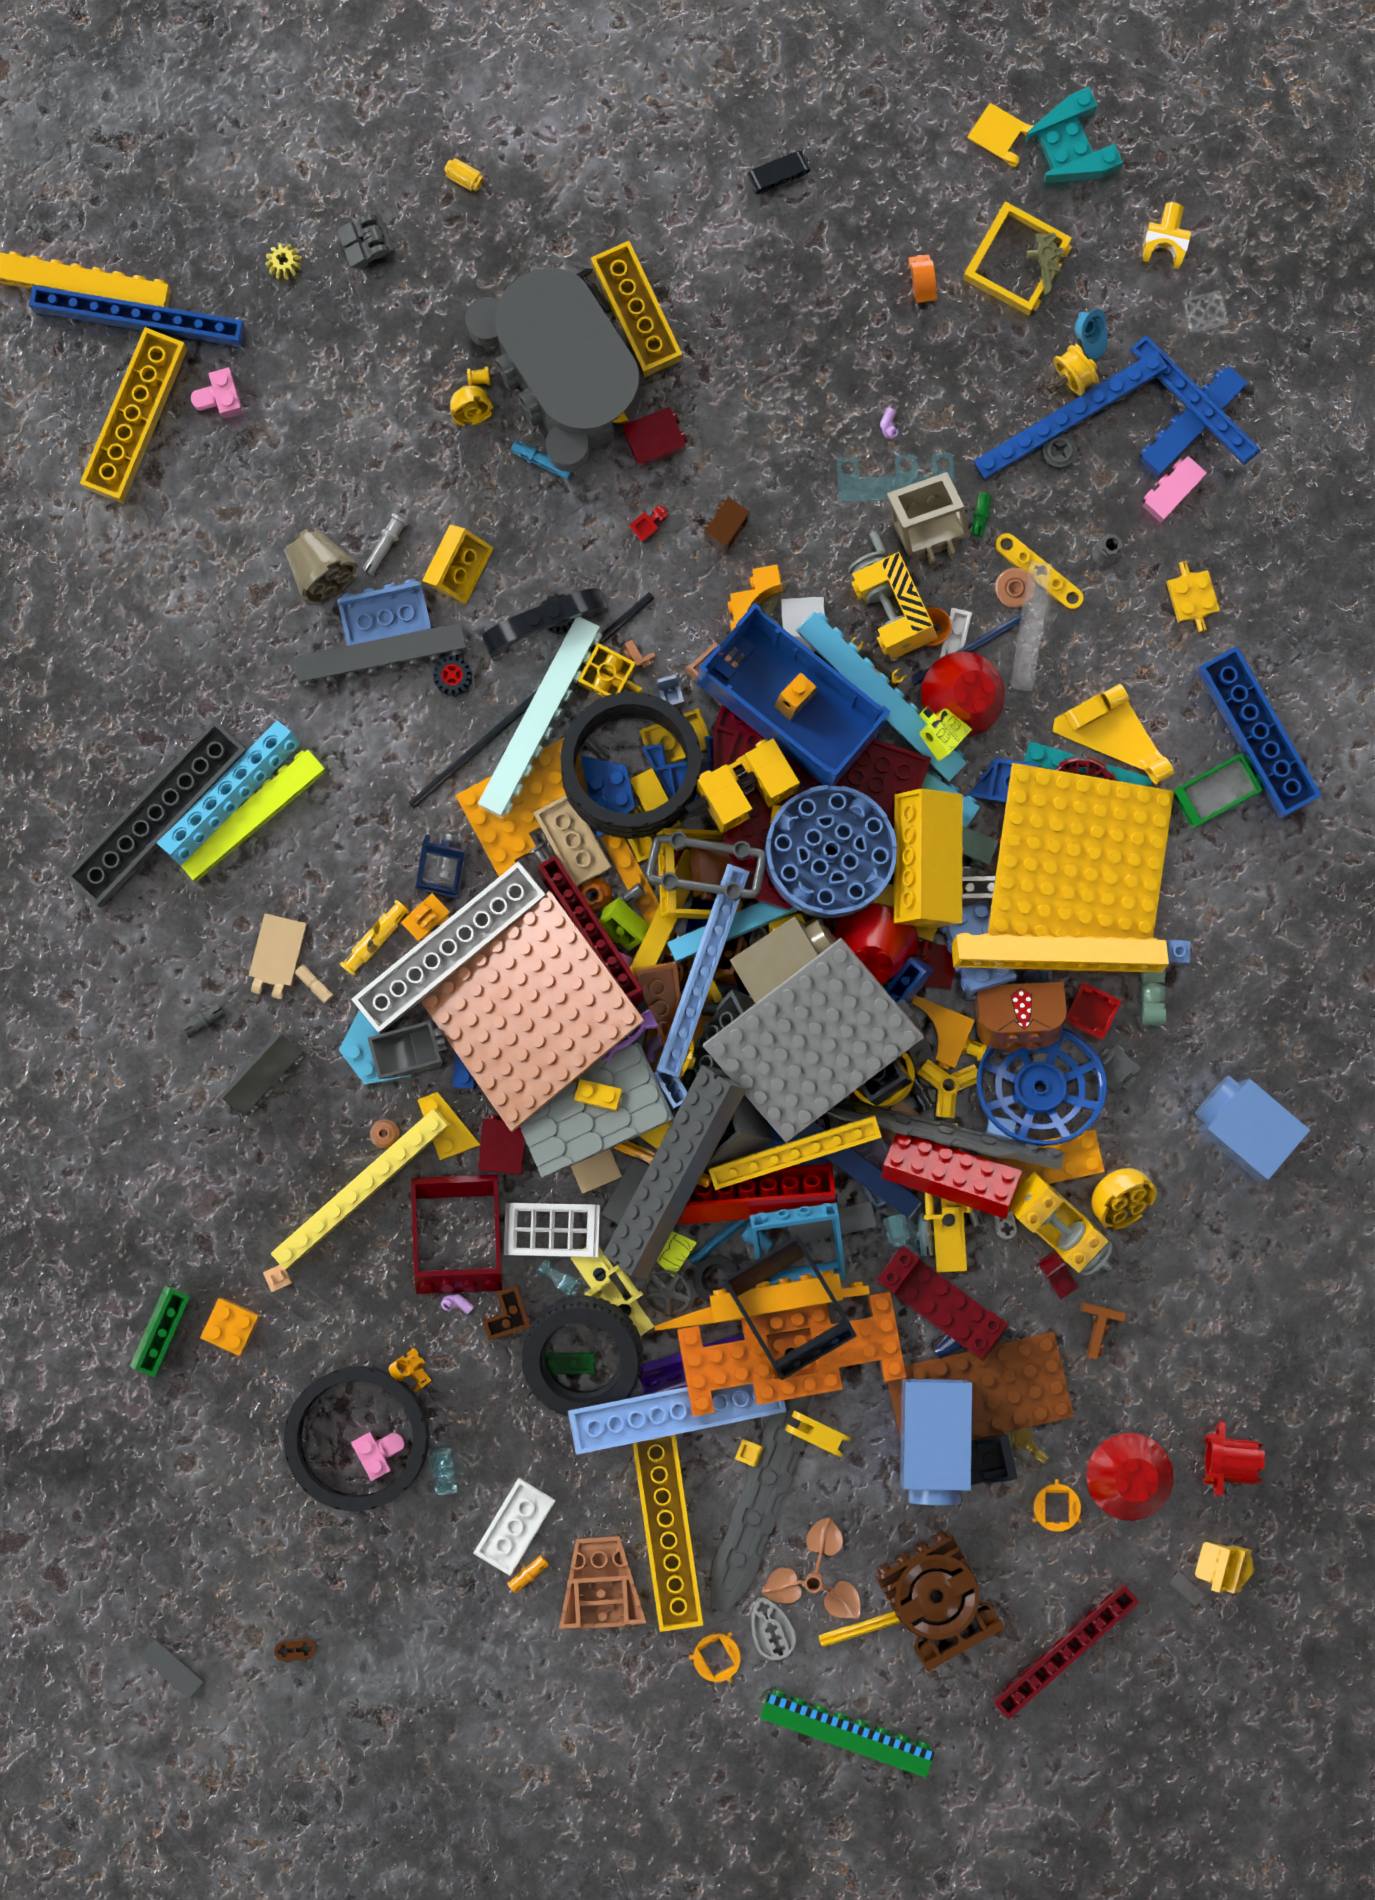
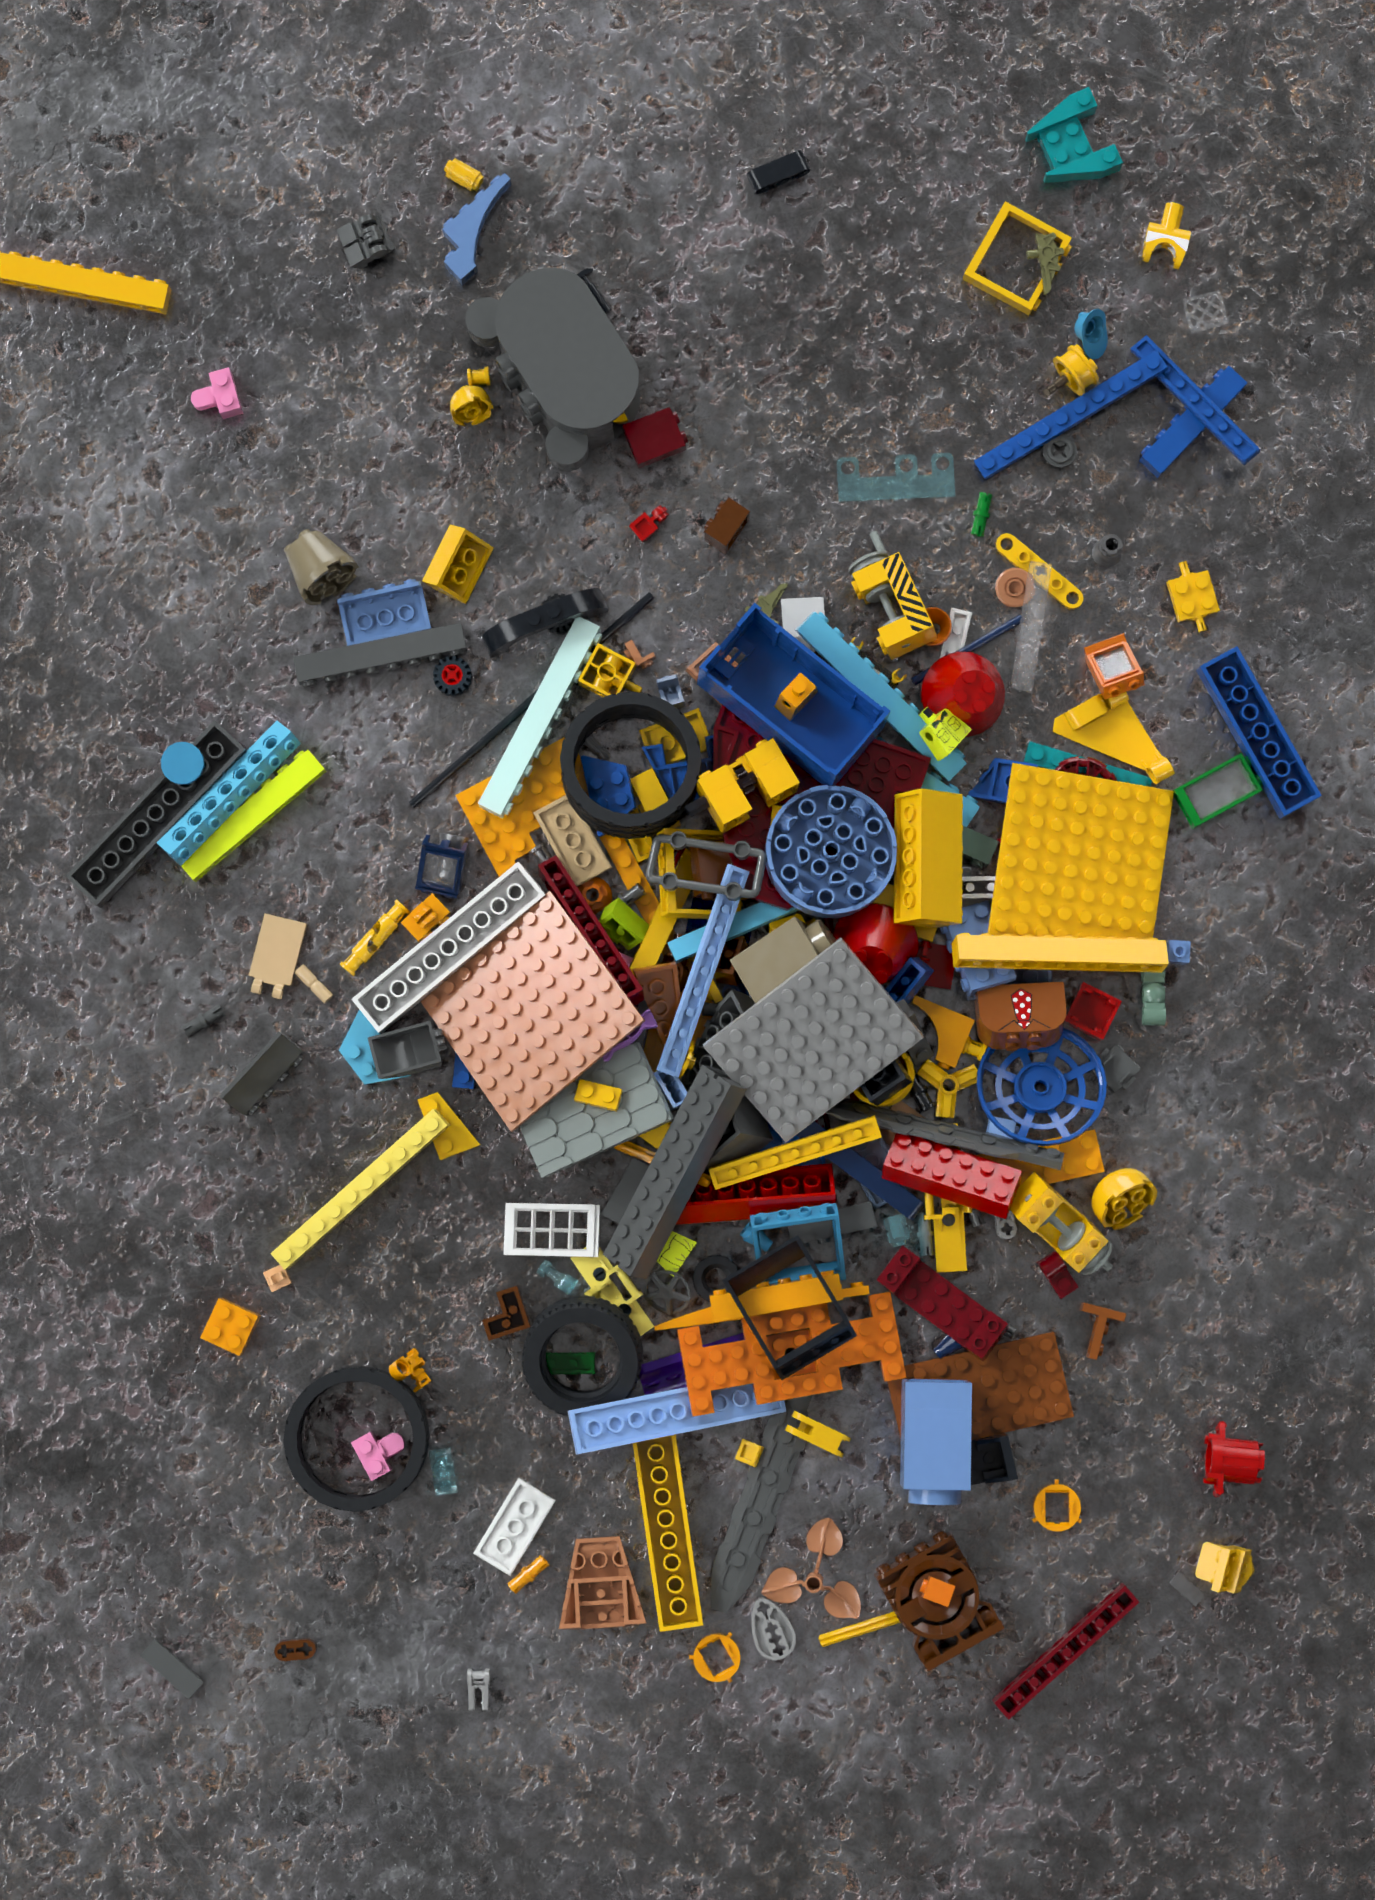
(134, 415): yellow brick -> none
(137, 316): blue brick -> none
(159, 1331): green brick -> none
(182, 763): none -> dark azure tile
(279, 254): light yellow gear -> none
(383, 1126): nougat cone -> none
(389, 536): light grey pin -> none
(456, 1301): lavender arm -> none
(460, 1279): dark red window -> none
(466, 228): none -> medium blue arch
(479, 1680): none -> light grey piece
(500, 1148): dark red brick -> none
(537, 457): dark azure pin -> none
(596, 1171): tan tile -> none
(636, 309): yellow brick -> none
(652, 1047): lavender arm -> none
(723, 1235): dark azure axle -> none
(764, 583): light orange arch -> none
(847, 1734): green brick -> none
(887, 425): lavender arm -> none
(923, 278): orange brick -> none
(929, 517): dark tan piece -> none
(937, 1591): none -> orange brick
(997, 133): yellow flag -> none
(1023, 1439): clear yellow plate -> none
(1113, 666): none -> orange window
(1130, 1476): red cone -> none
(1173, 488): bright pink brick -> none
(1249, 1126): medium blue container -> none

